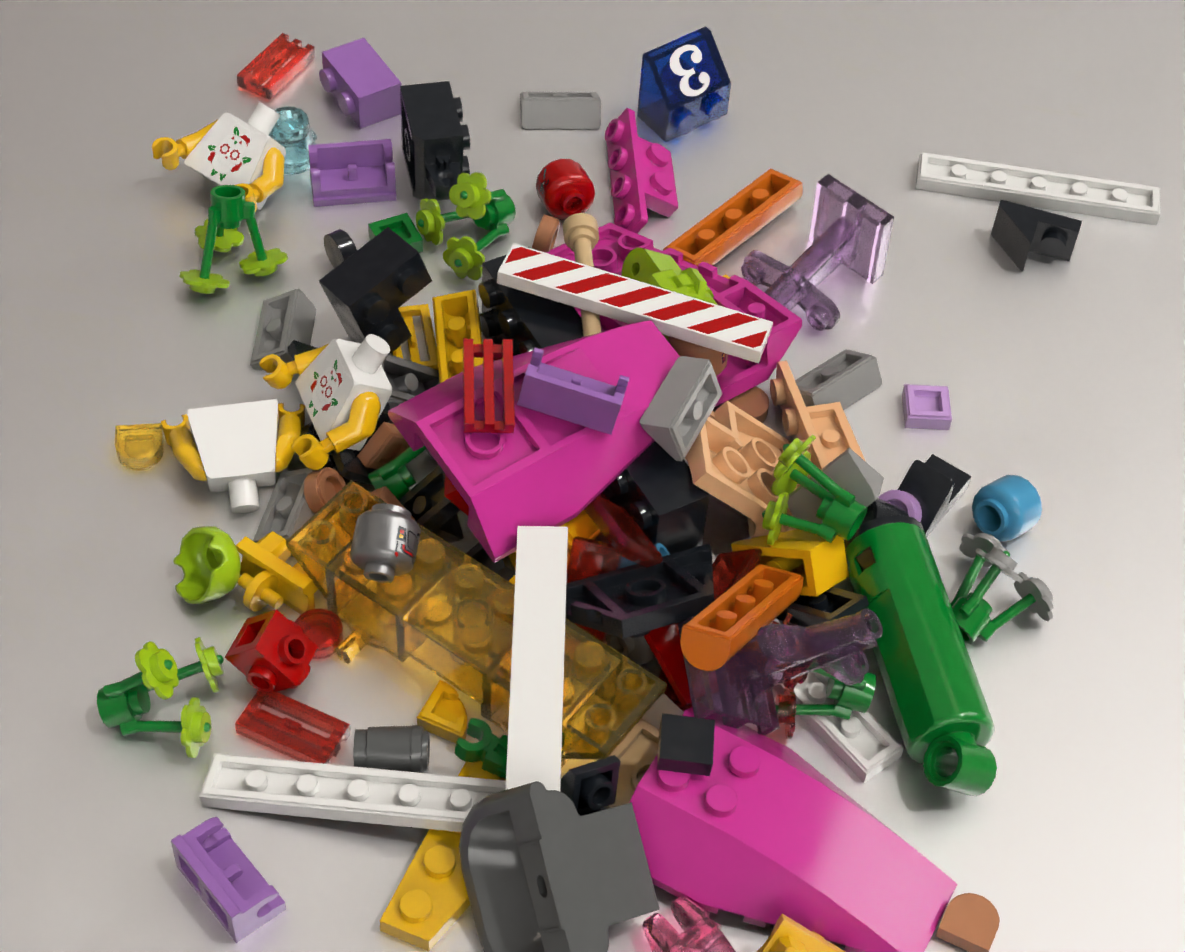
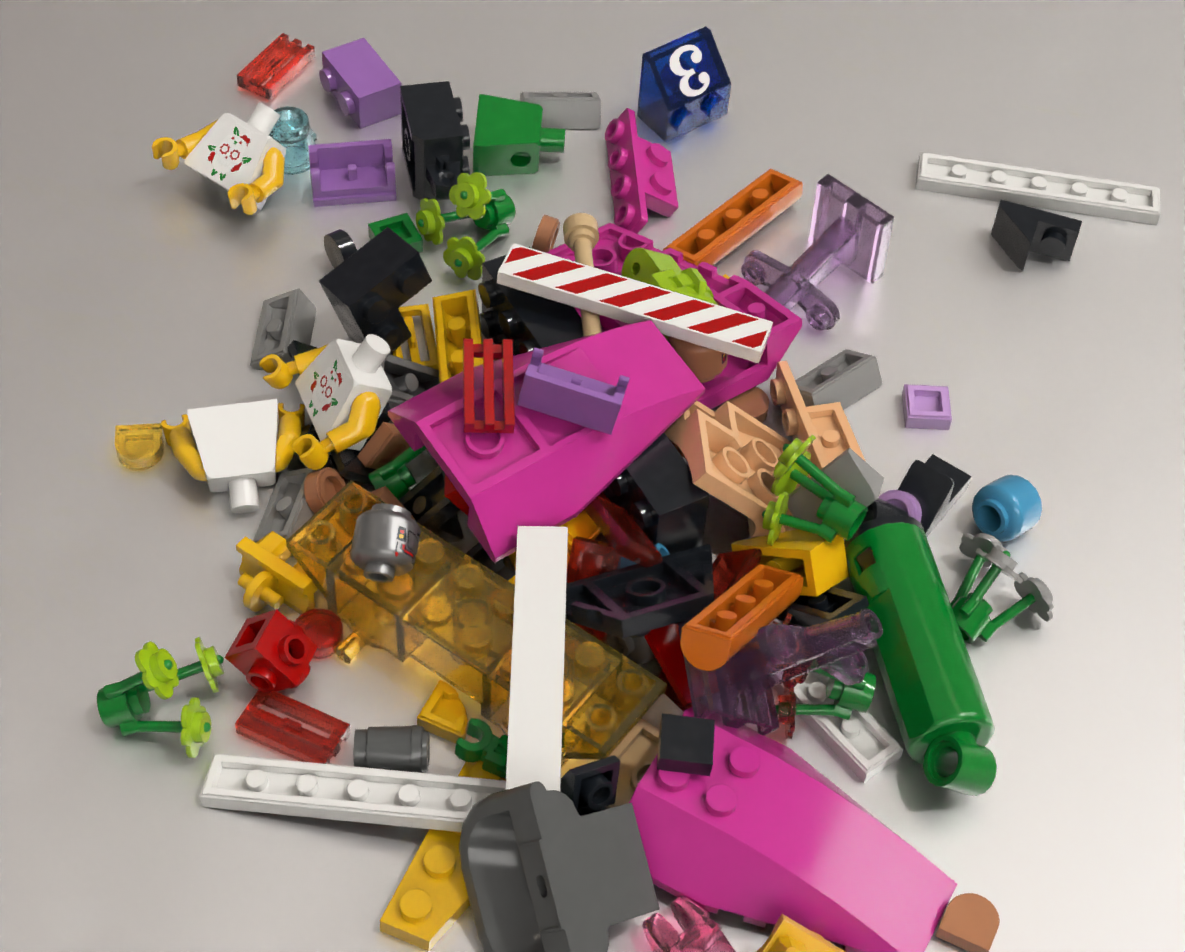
(208, 564): lime hair -> none
(220, 234): plant -> none
(226, 879): medium lavender hinge -> none
(511, 137): none -> green torso
(563, 186): red head -> none
(682, 405): light grey slope -> none

